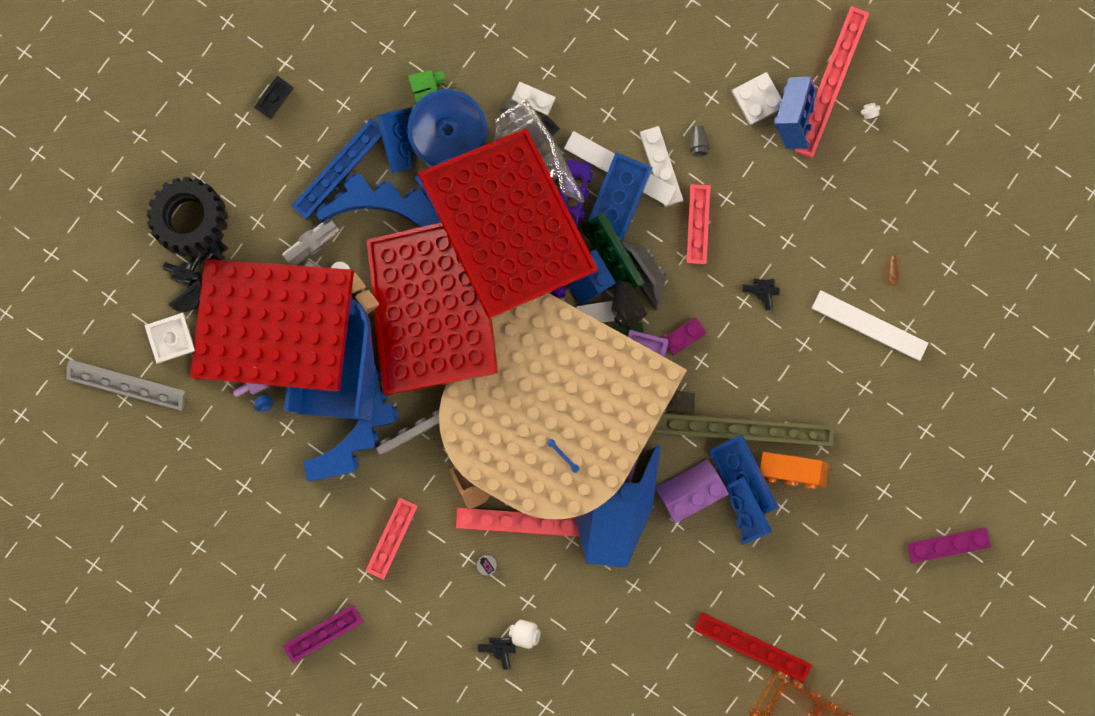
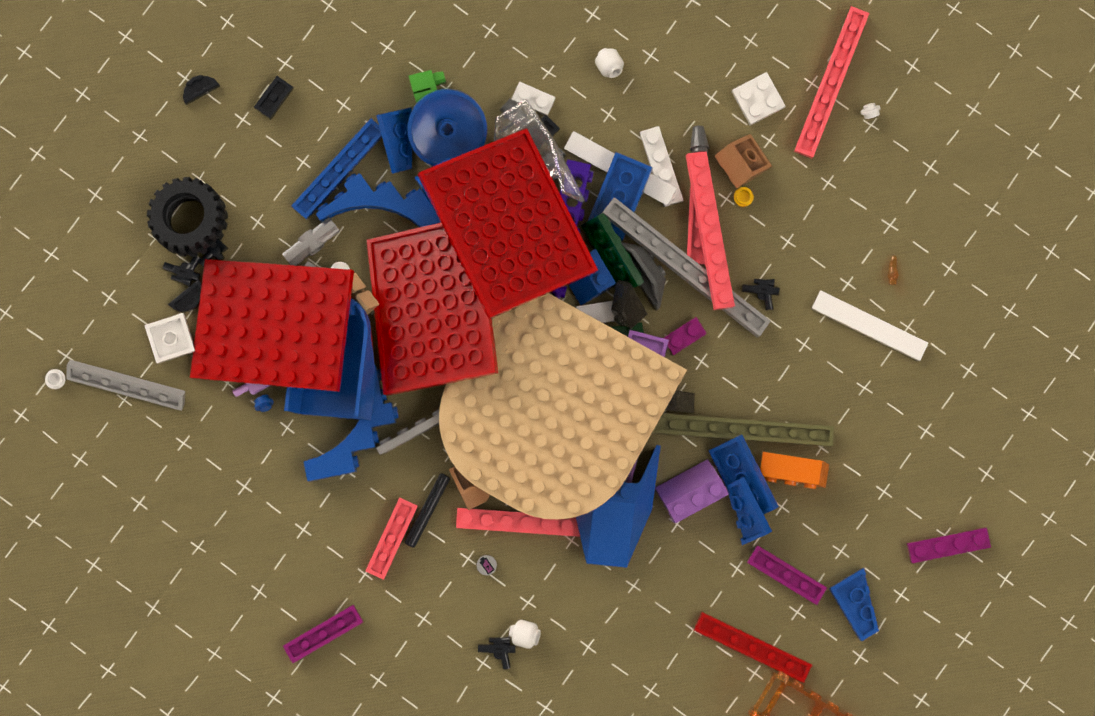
(55, 379): none -> white plate
(198, 87): none -> black tile
(427, 510): none -> black axle
(575, 468): blue hinge -> none
(609, 62): none -> white head
(680, 263): none -> light grey plate
(710, 230): none -> coral plate
(743, 160): none -> medium nougat slope
(743, 196): none -> yellow plate
(786, 575): none -> magenta plate
(795, 112): wedge -> none
(855, 603): none -> blue wing

